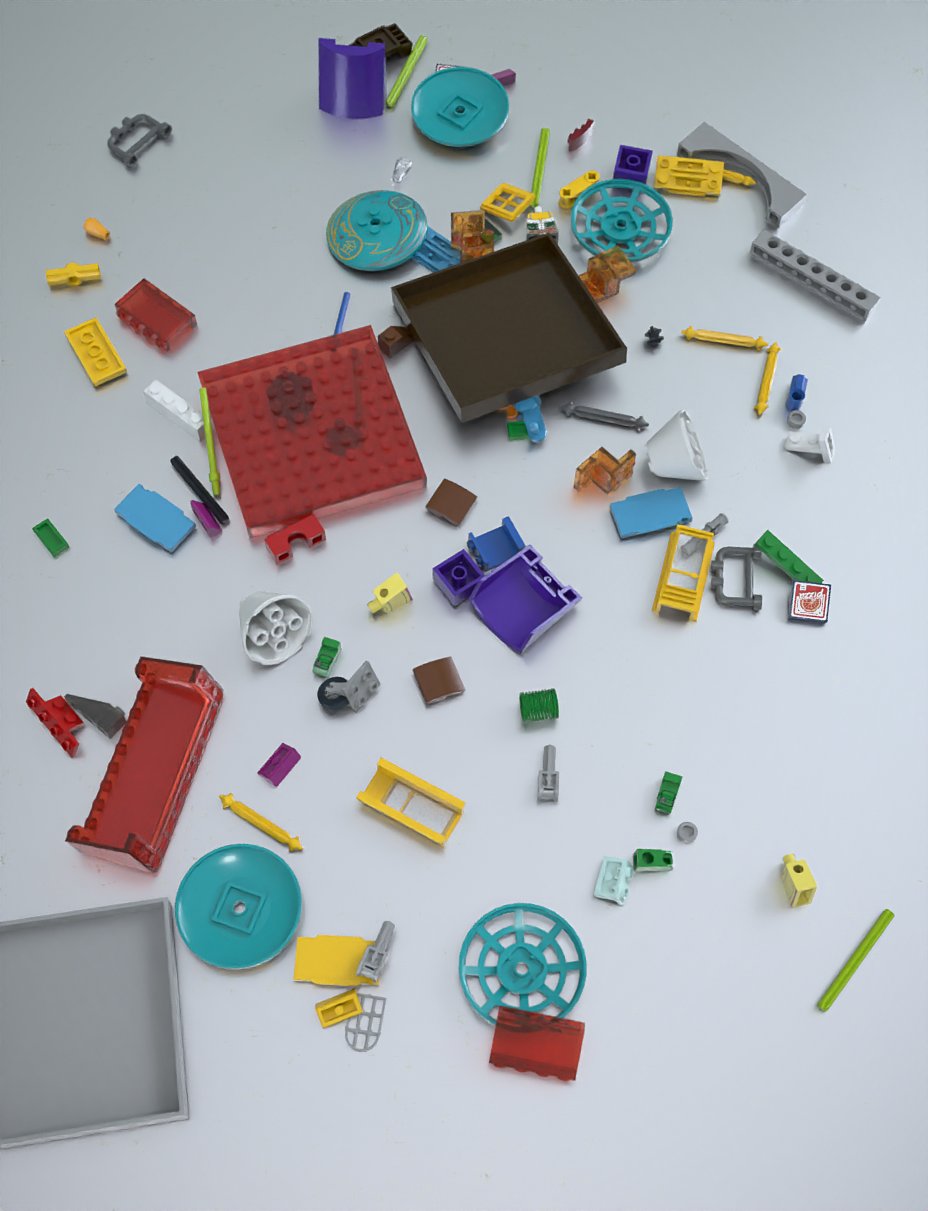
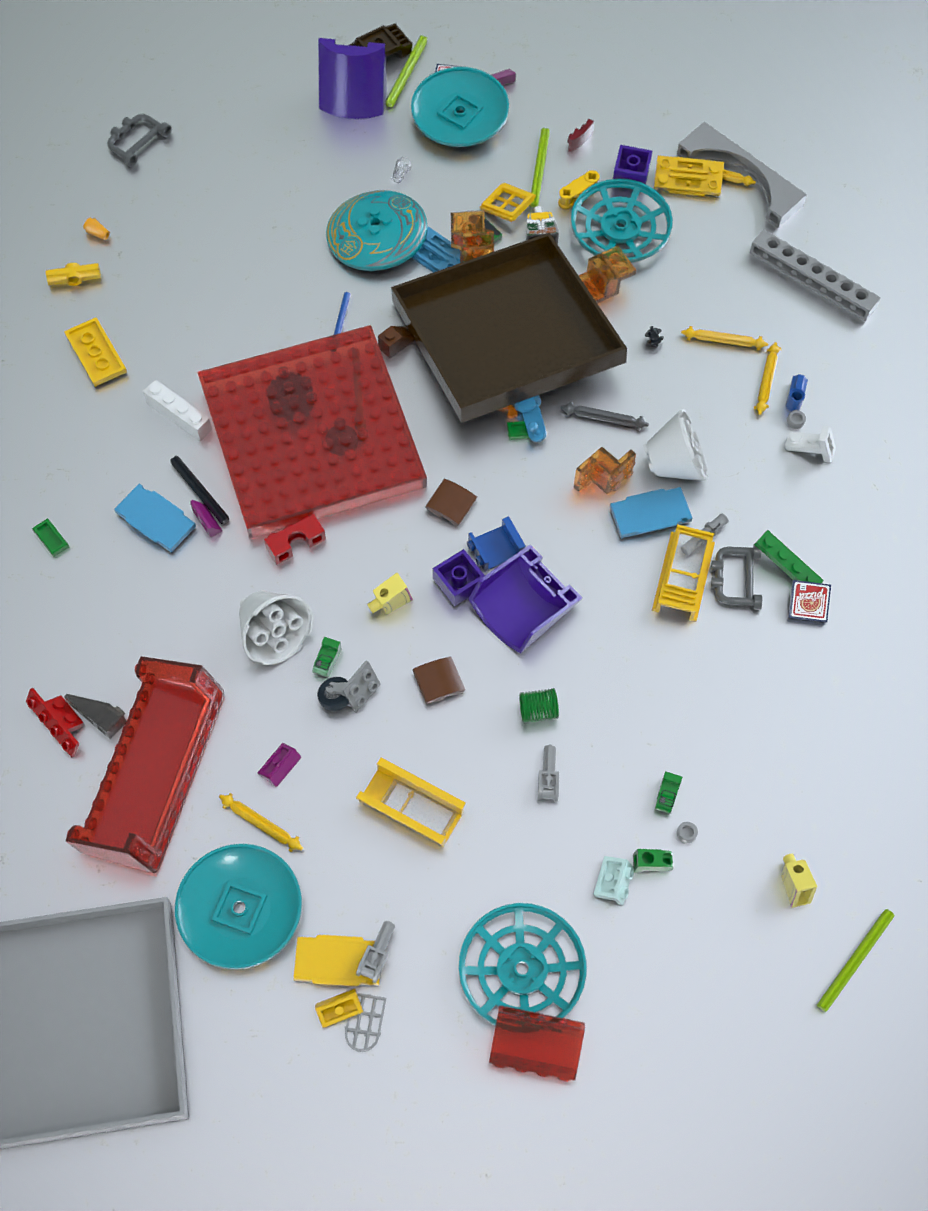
(154, 313): clear red panel -> none
(214, 475): lime bar -> none

